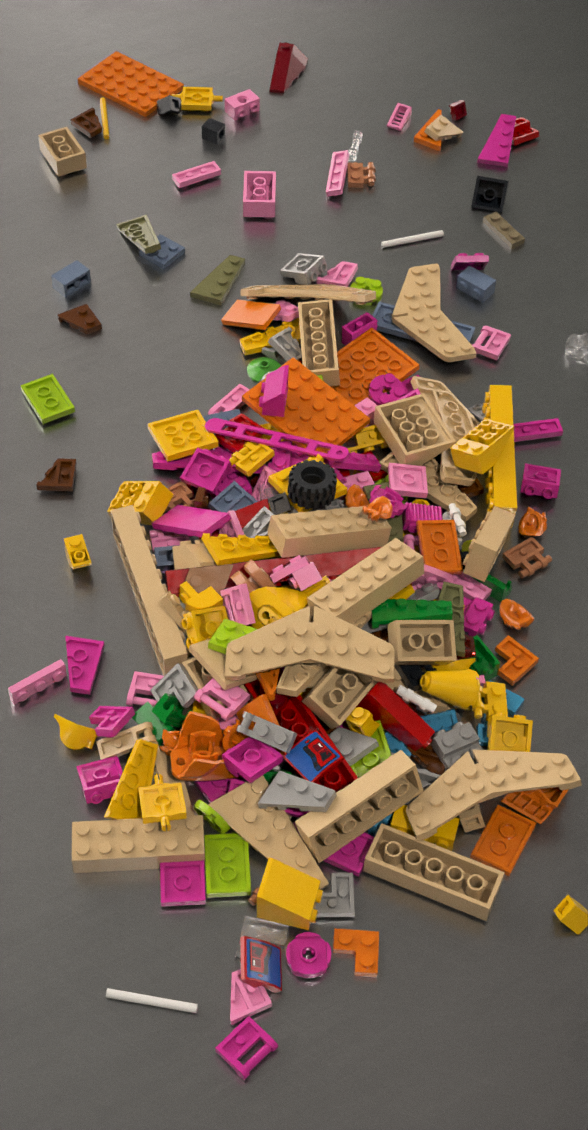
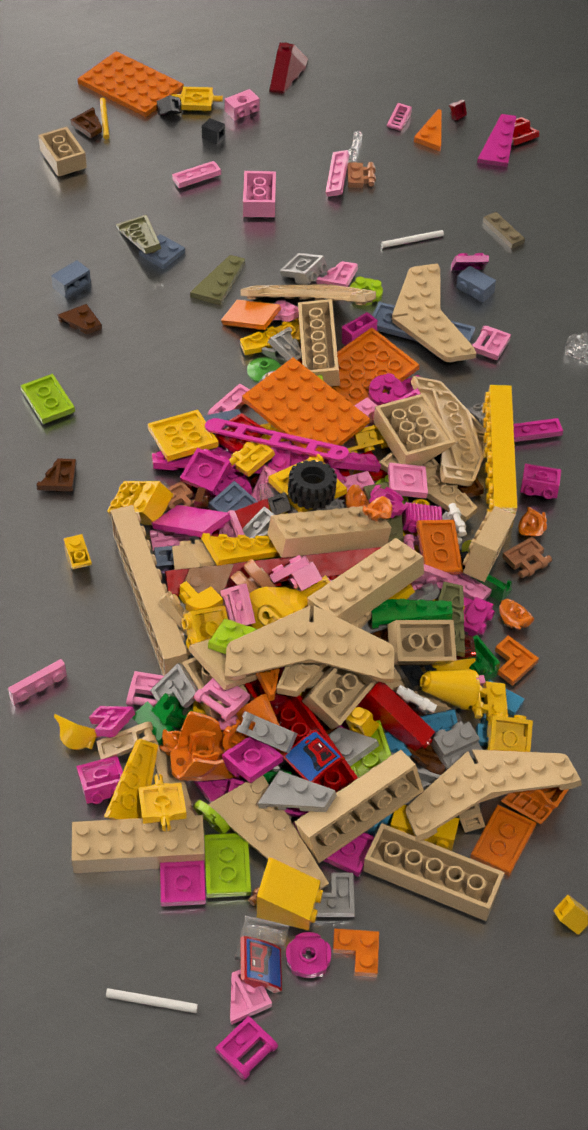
(83, 662): dark pink wing -> none
(275, 392): dark pink slope -> none
(442, 128): tan wing -> none
(481, 446): yellow slope -> none
(490, 194): black slope -> none

